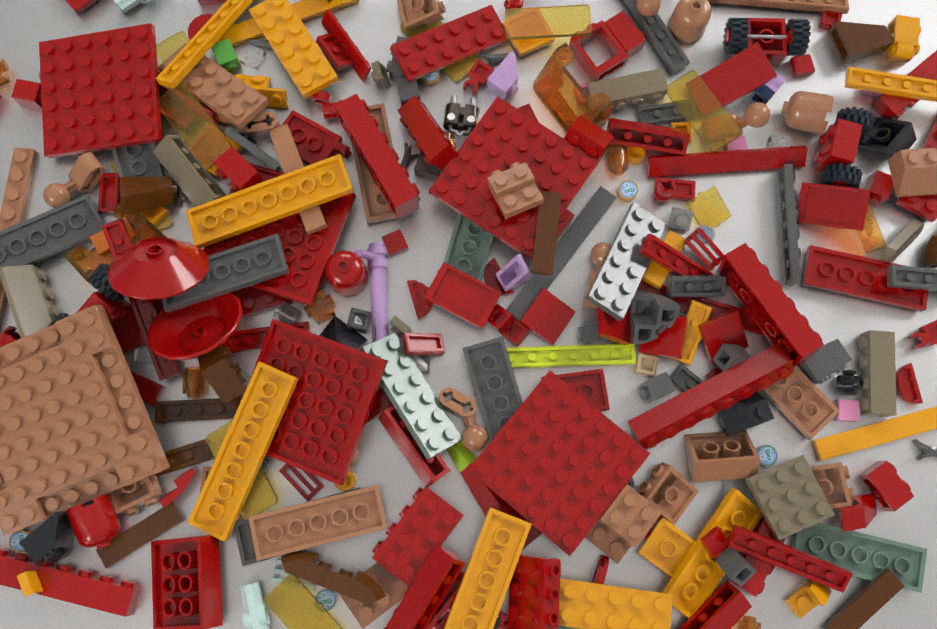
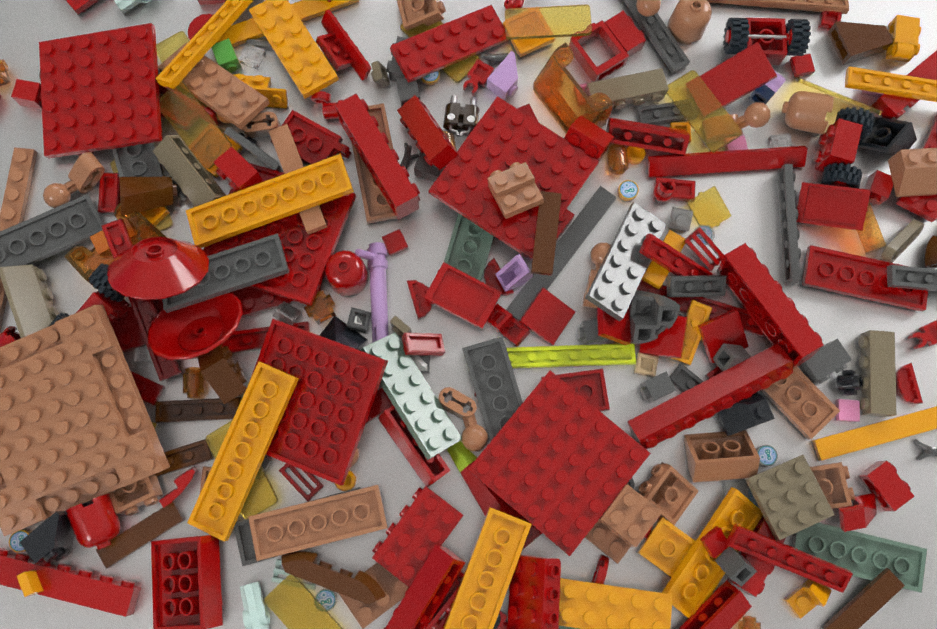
(837, 95): none -> clear yellow piece

